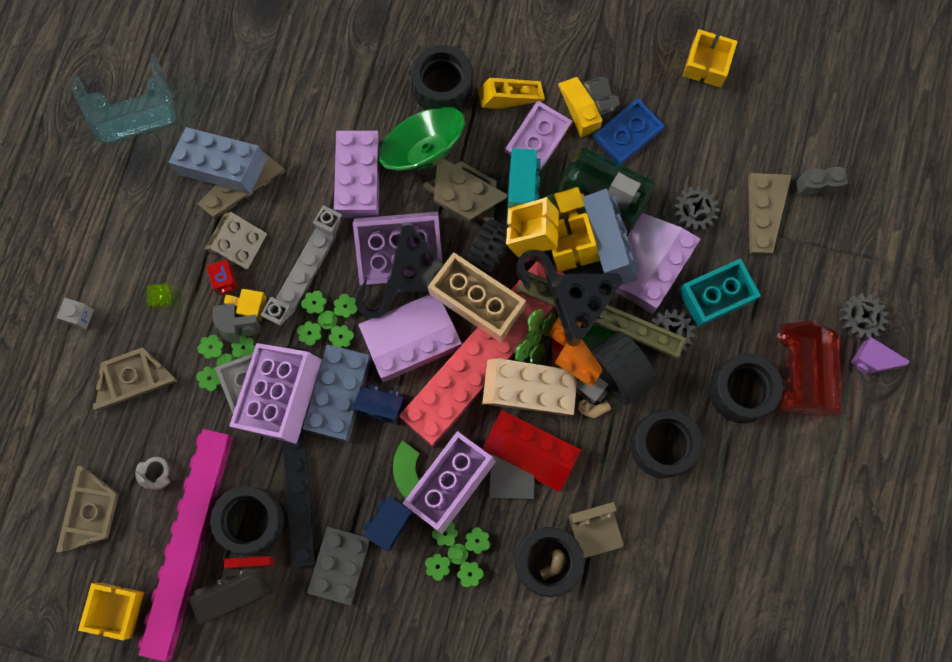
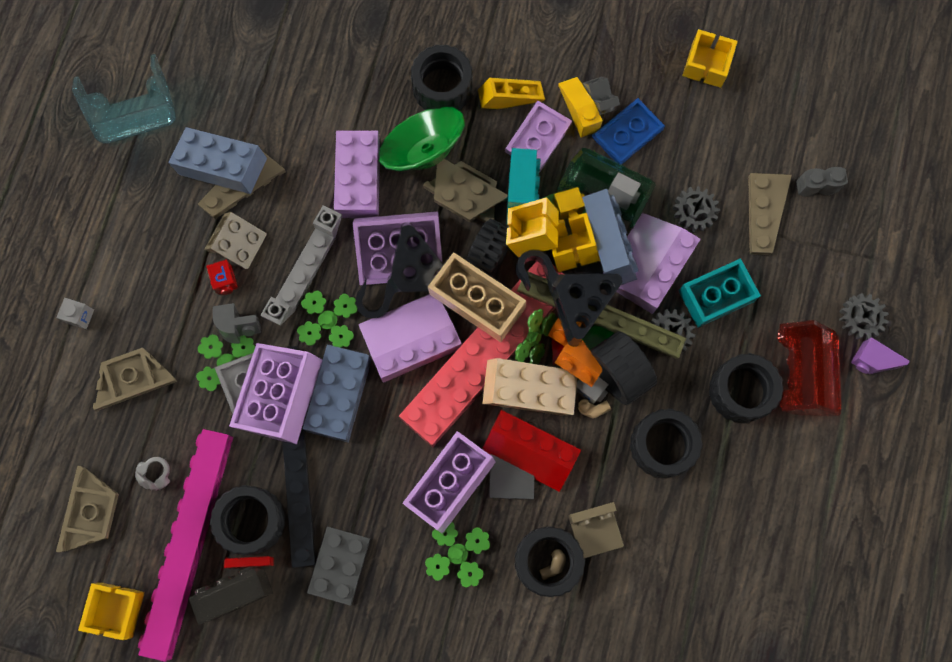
(158, 295): clear neon green tile -> none
(249, 303): yellow brick -> none
(379, 405): dark blue slope -> none
(388, 523): dark blue brick -> none
(405, 468): bright green tile -> none

